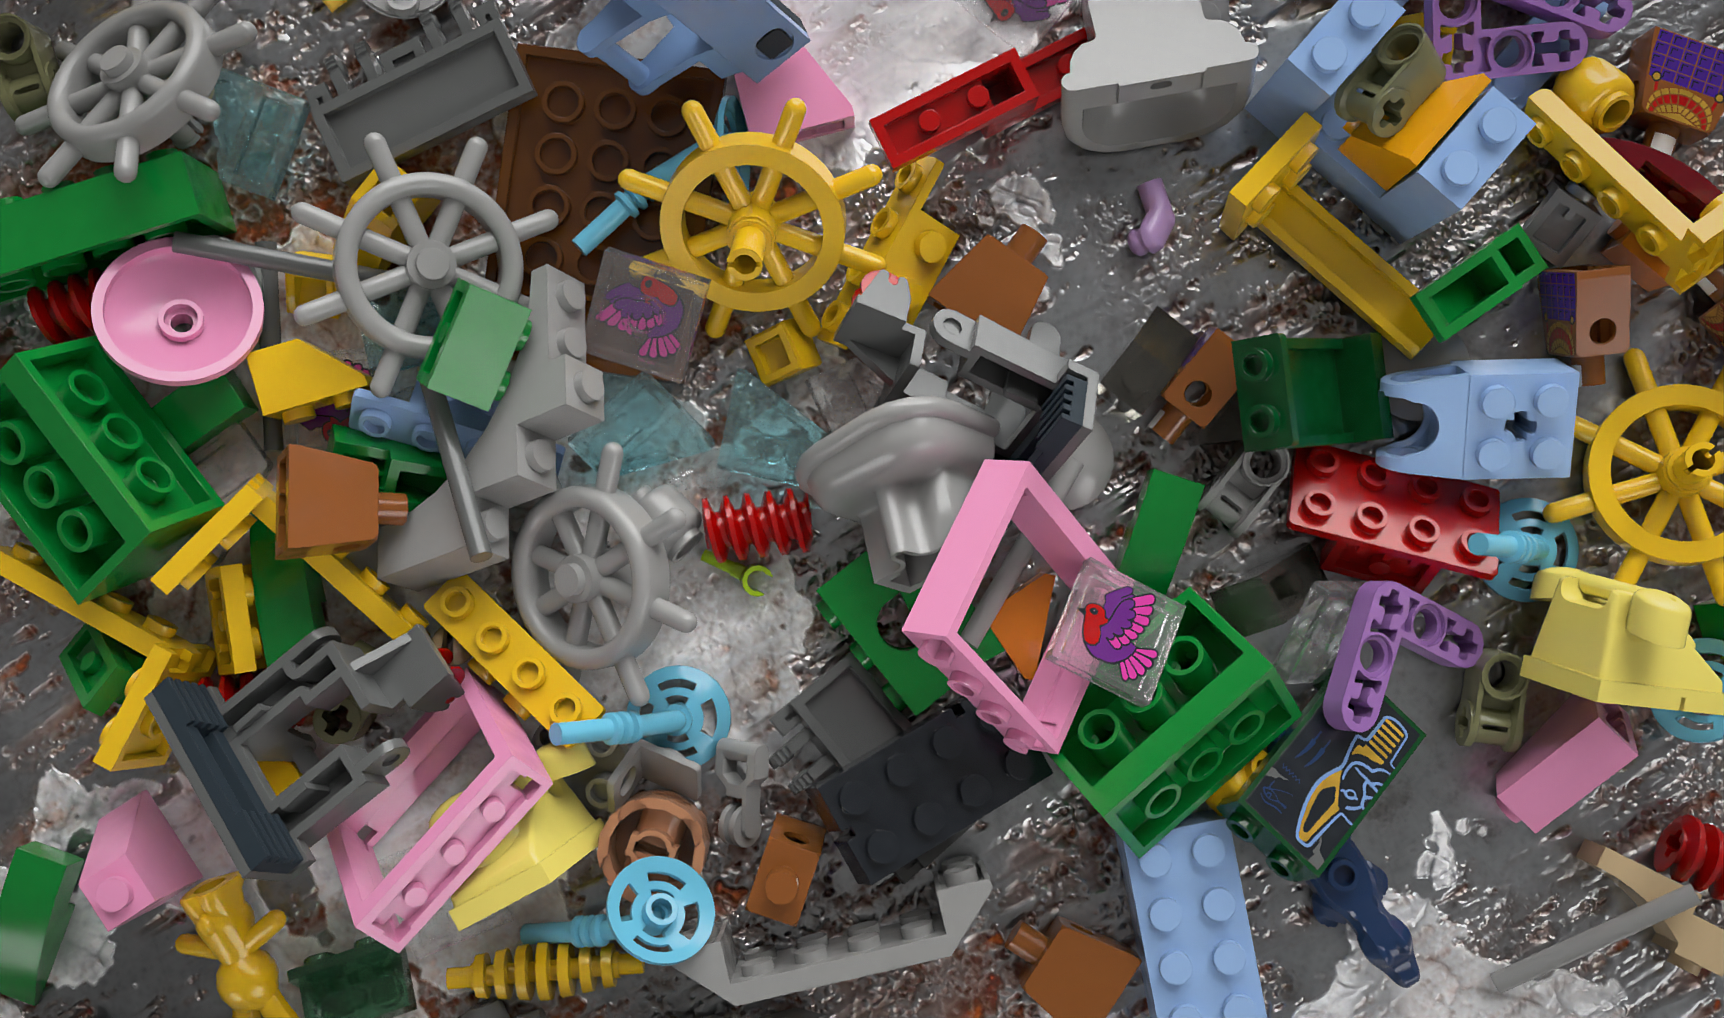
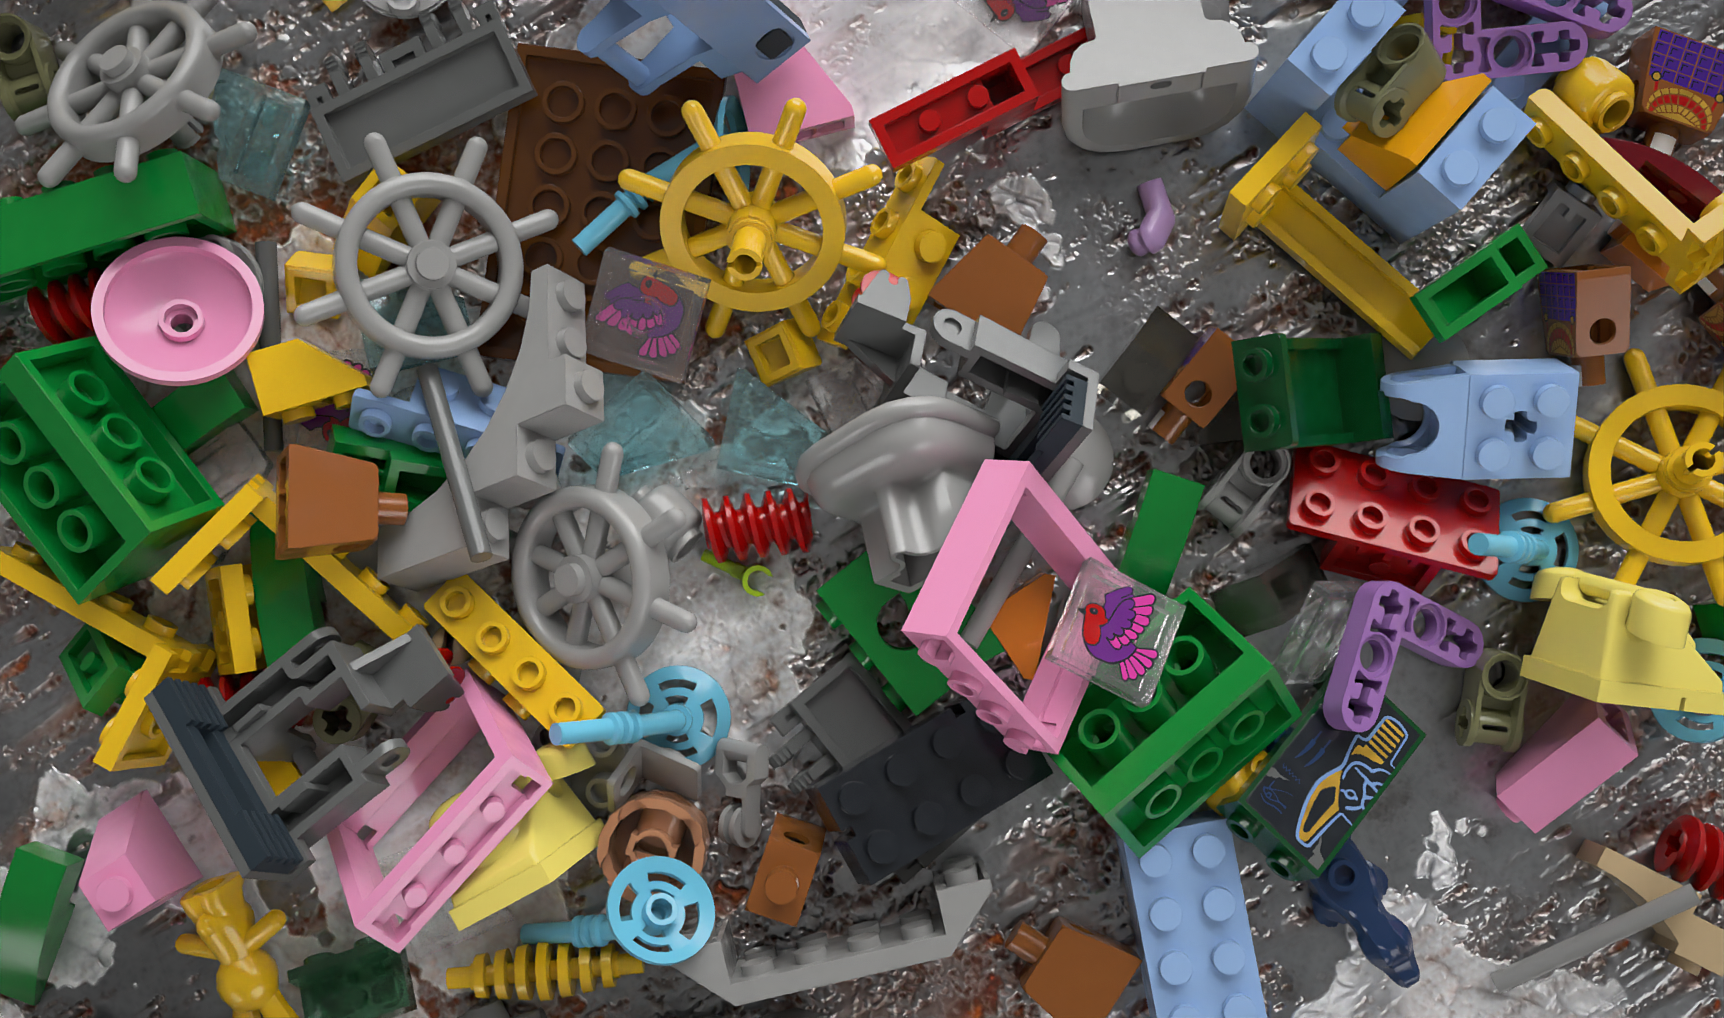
(260, 257): dark grey bar -> none
(475, 345): green brick -> none

